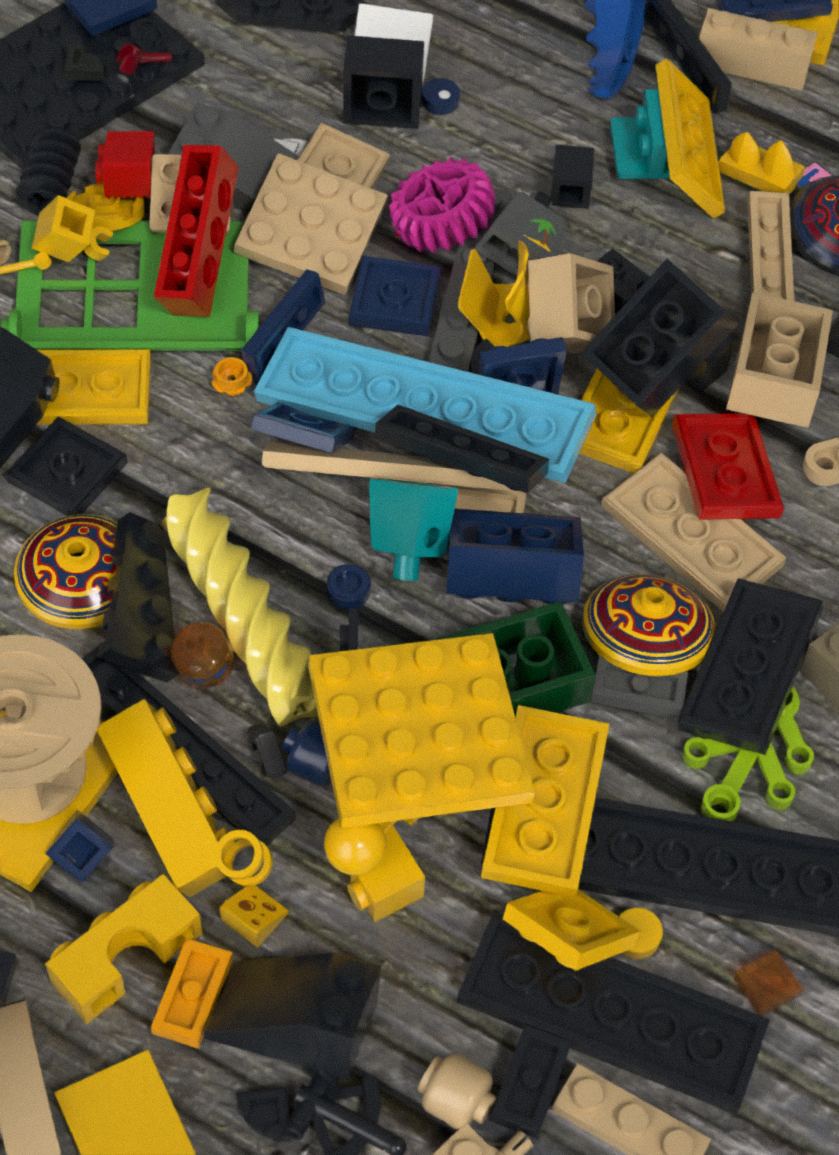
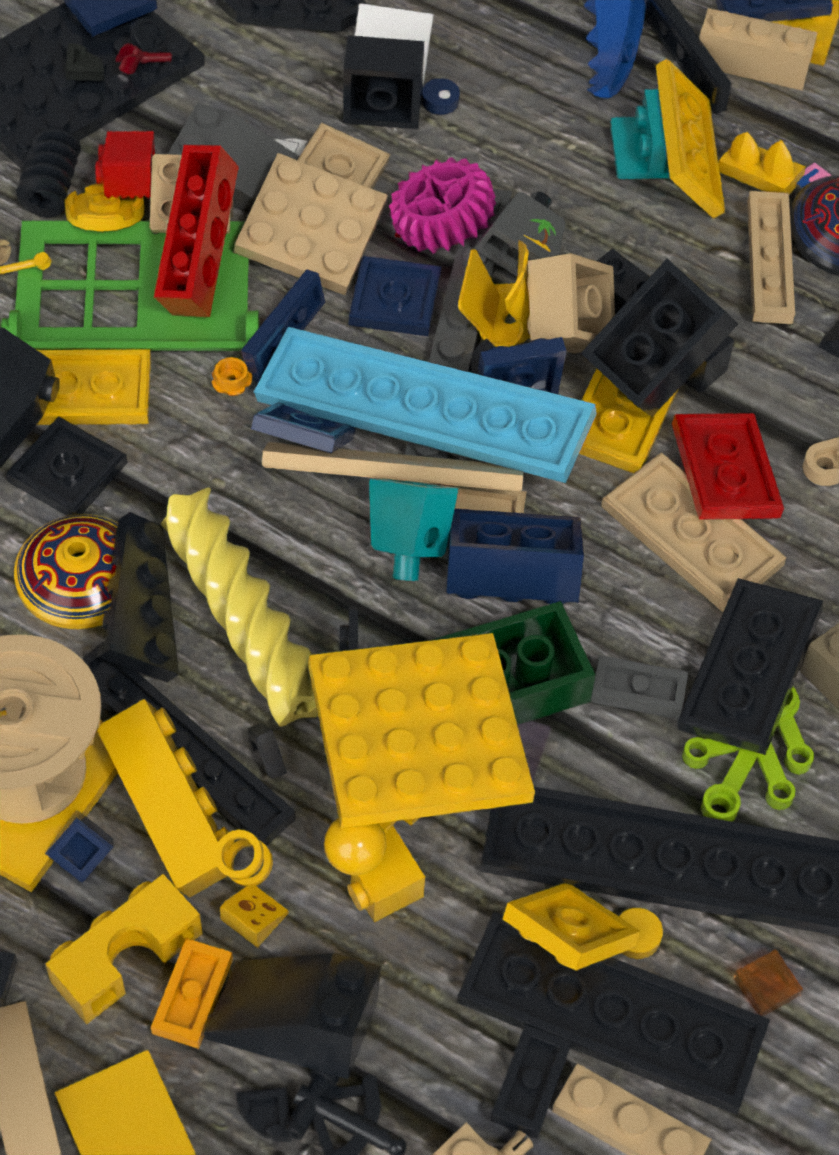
(67, 230): yellow brick -> none
(202, 655): clear orange head -> none
(307, 753): dark blue head -> none
(348, 586): dark blue tile -> none
(457, 1091): tan head -> none
(462, 448): black plate -> none
(546, 840): yellow plate -> none
(572, 176): black brick -> none
(648, 624): dish -> none
(780, 360): tan brick -> none

